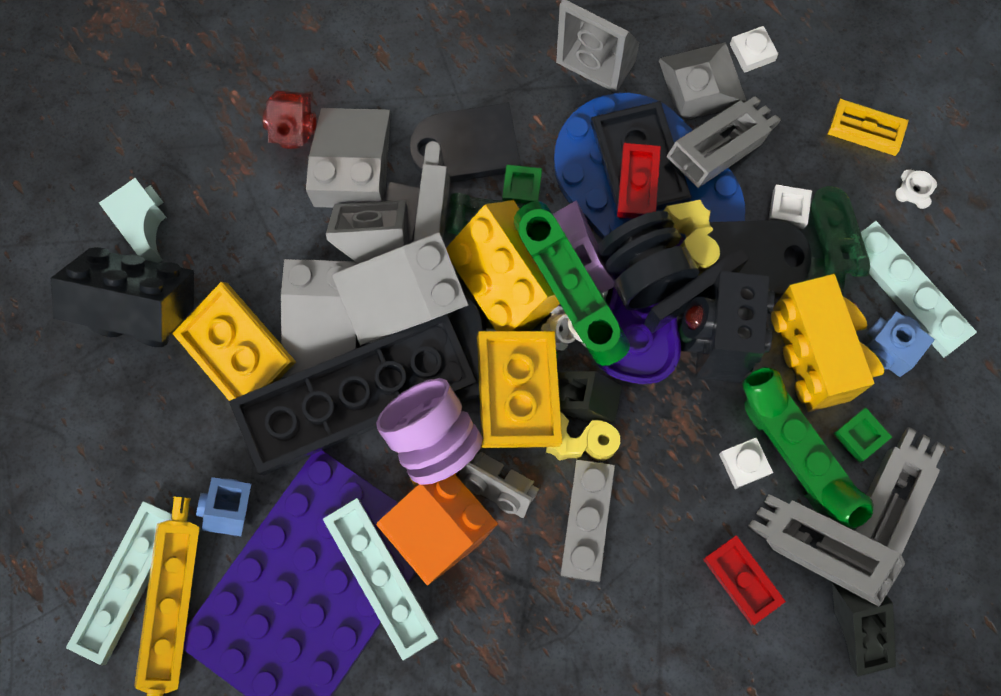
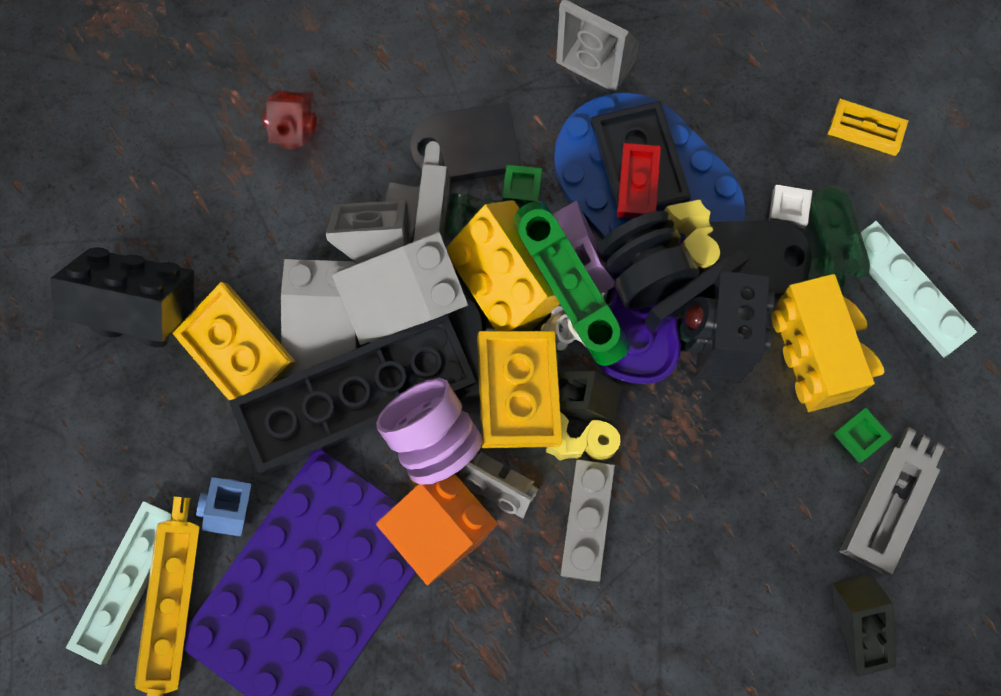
(136, 216): light aqua arch -> none
(349, 157): light grey slope -> none
(381, 579): light aqua plate -> none
(702, 81): light grey slope -> none
(706, 153): light grey hinge -> none
(744, 580): red plate -> none
(745, 463): white plate -> none
(753, 49): white plate -> none
(804, 451): green plate -> none
(841, 557): light grey hinge -> none
(898, 342): medium blue brick -> none
(921, 180): white plate -> none

